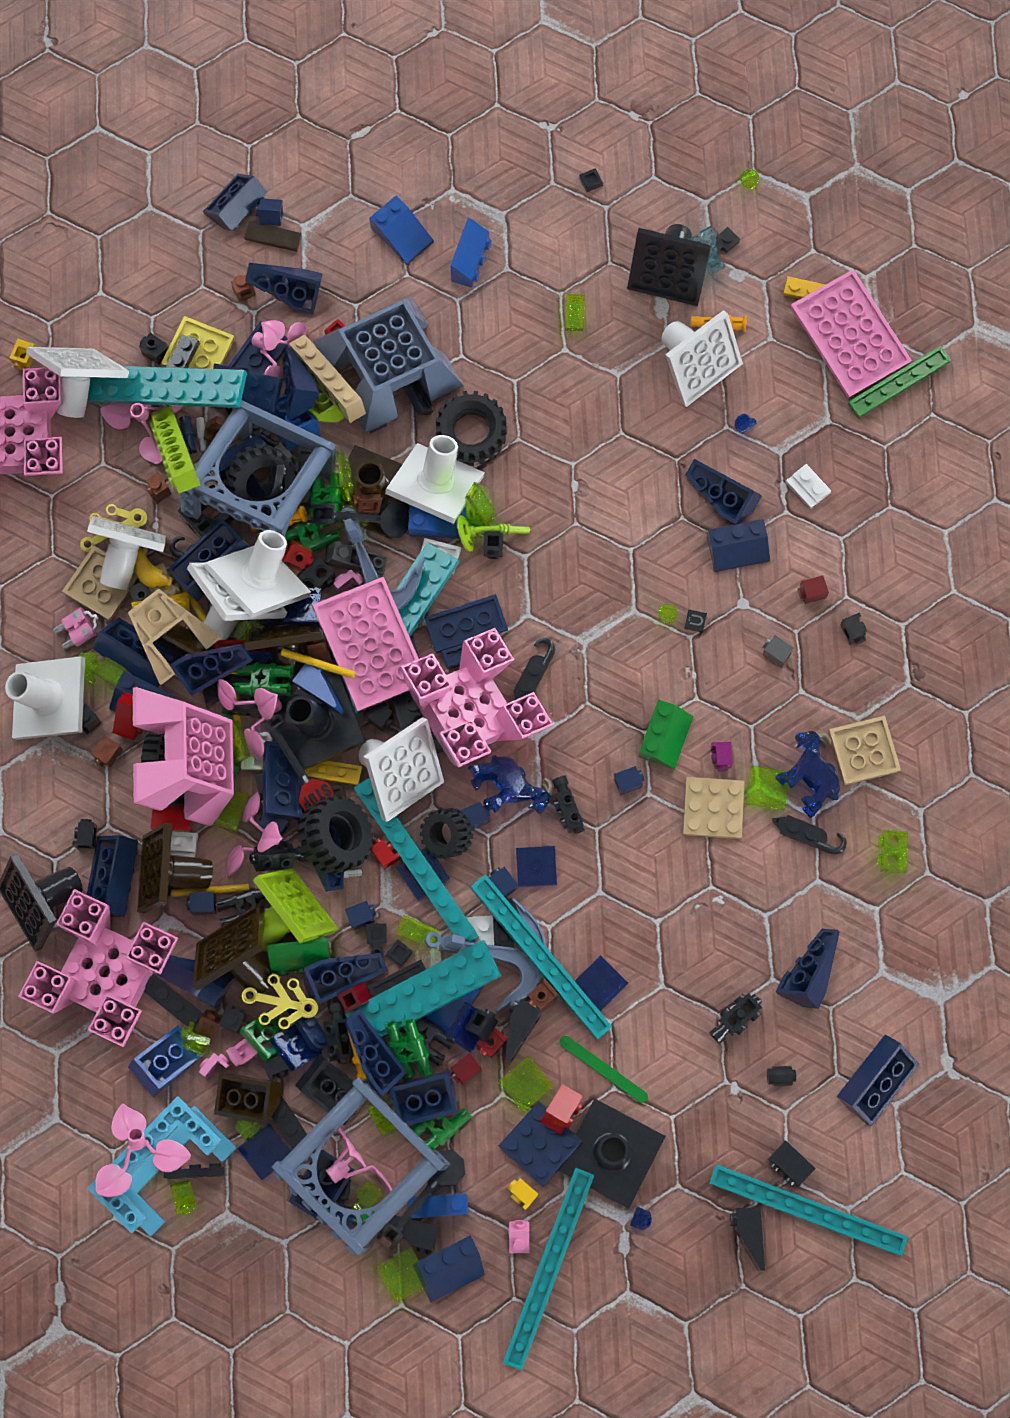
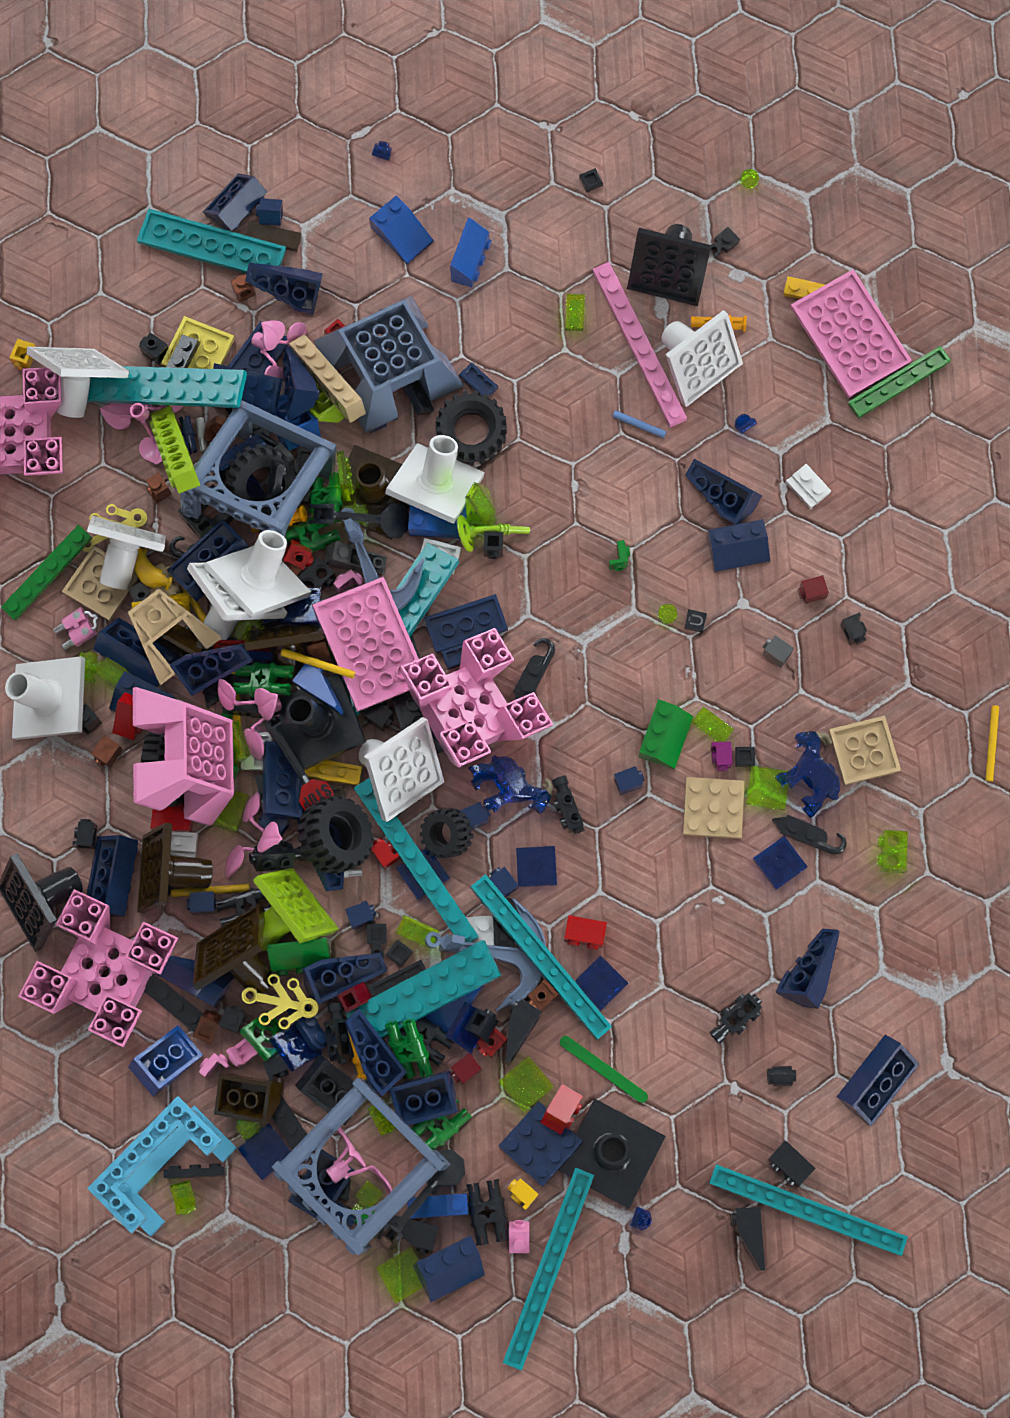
(46, 572): none -> green plate
(131, 1125): bright pink plant -> none
(193, 1041): clear neon green bracket -> none
(207, 242): none -> teal plate
(366, 503): copper bracket -> none
(382, 150): none -> clear blue plate
(478, 380): none -> dark blue plate
(494, 1203): none -> black pin
(585, 932): none -> red piece
(623, 554): none -> green bracket
(639, 344): none -> bright pink plate
(639, 424): none -> medium blue bar
(709, 236): clear light blue piece -> none
(712, 725): none -> clear neon green plate
(744, 756): none -> black tile
(780, 863): none -> clear blue plate
(992, 743): none -> yellow bar

